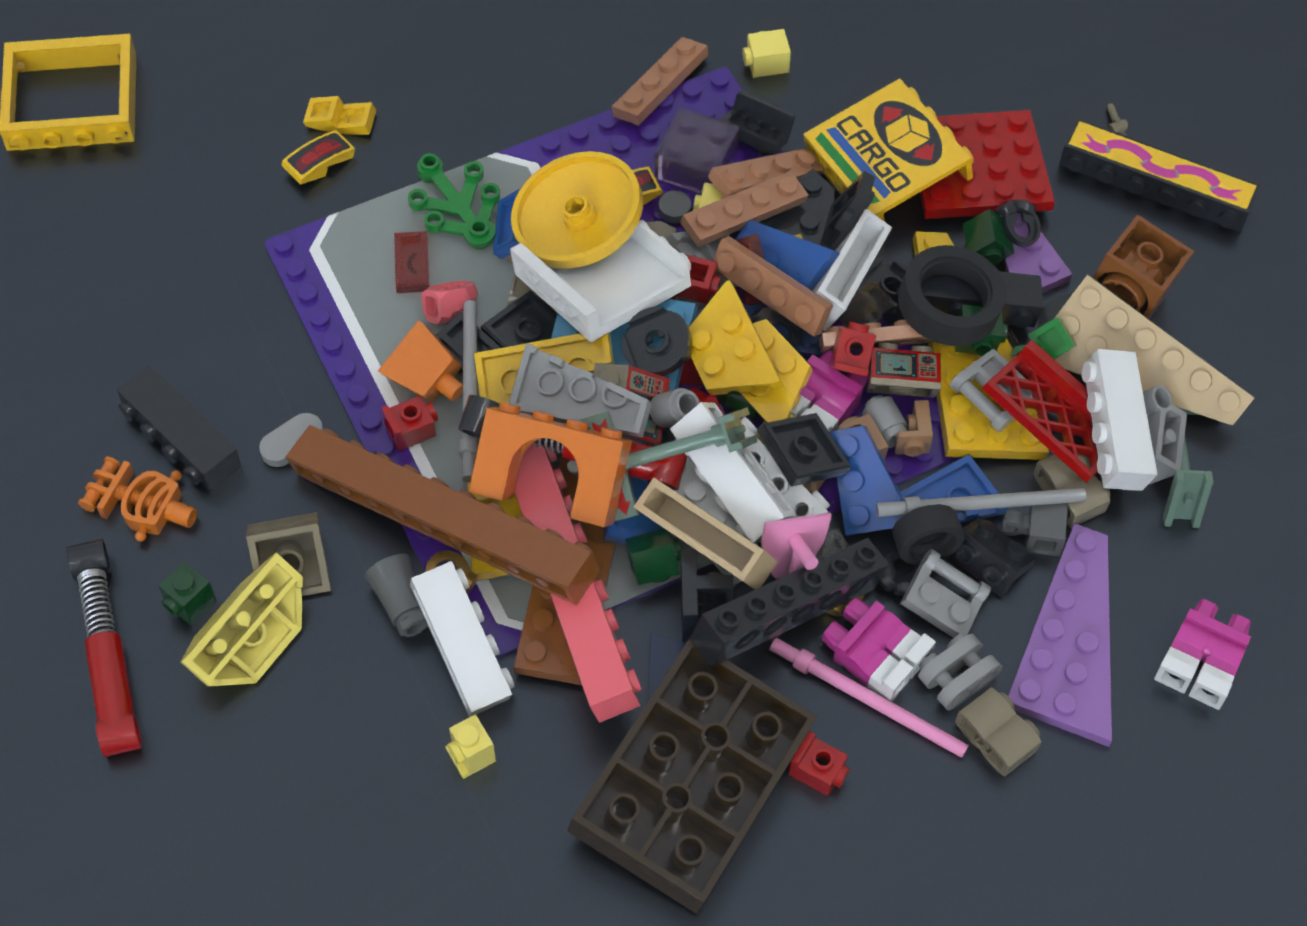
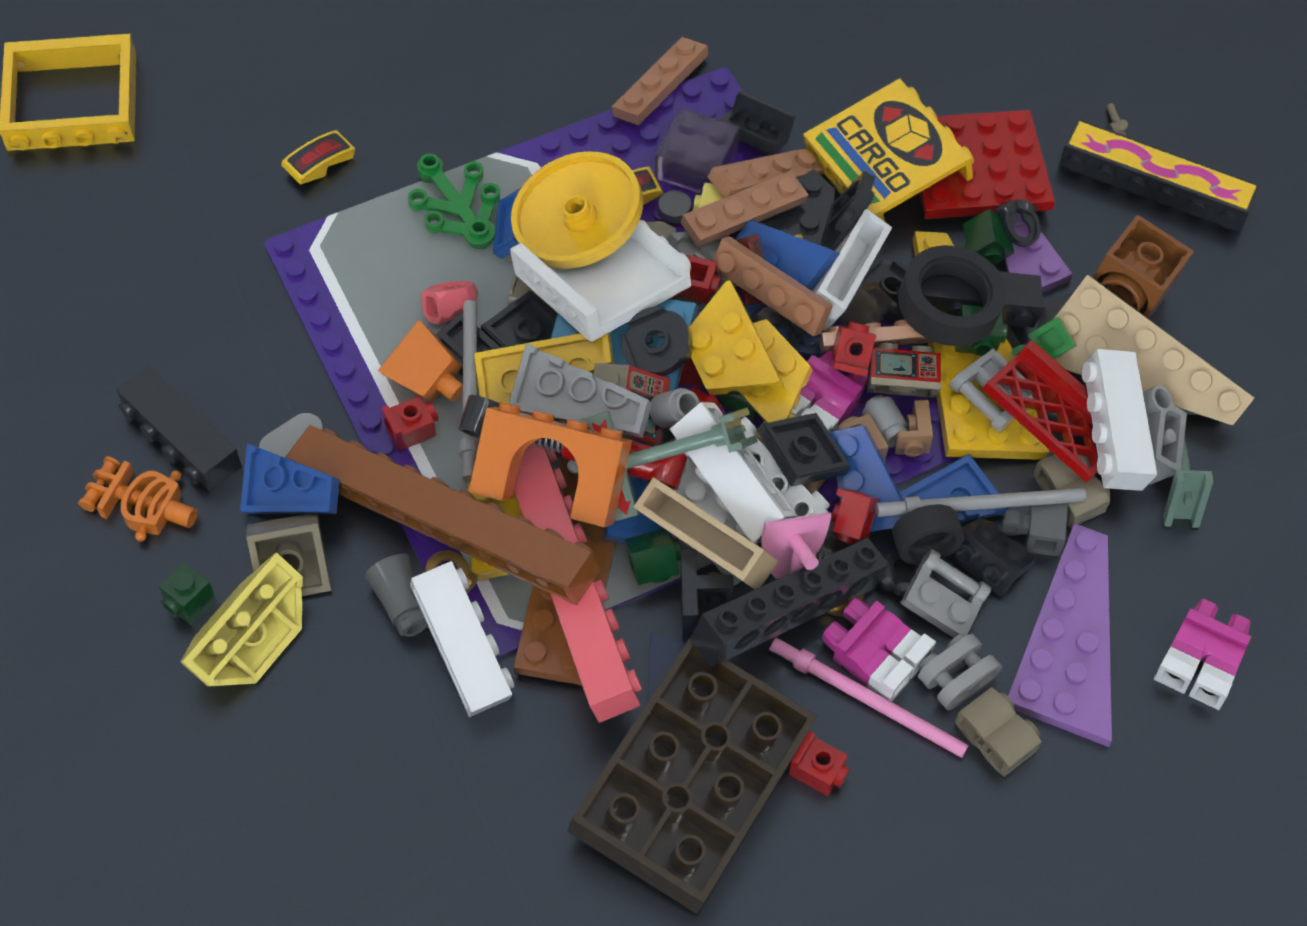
(116, 721): red piece -> none
(284, 486): none -> blue wing
(331, 114): yellow slope -> none
(411, 262): clear red tile -> none
(470, 746): light yellow brick -> none
(767, 53): light yellow brick -> none
(853, 515): none -> red brick

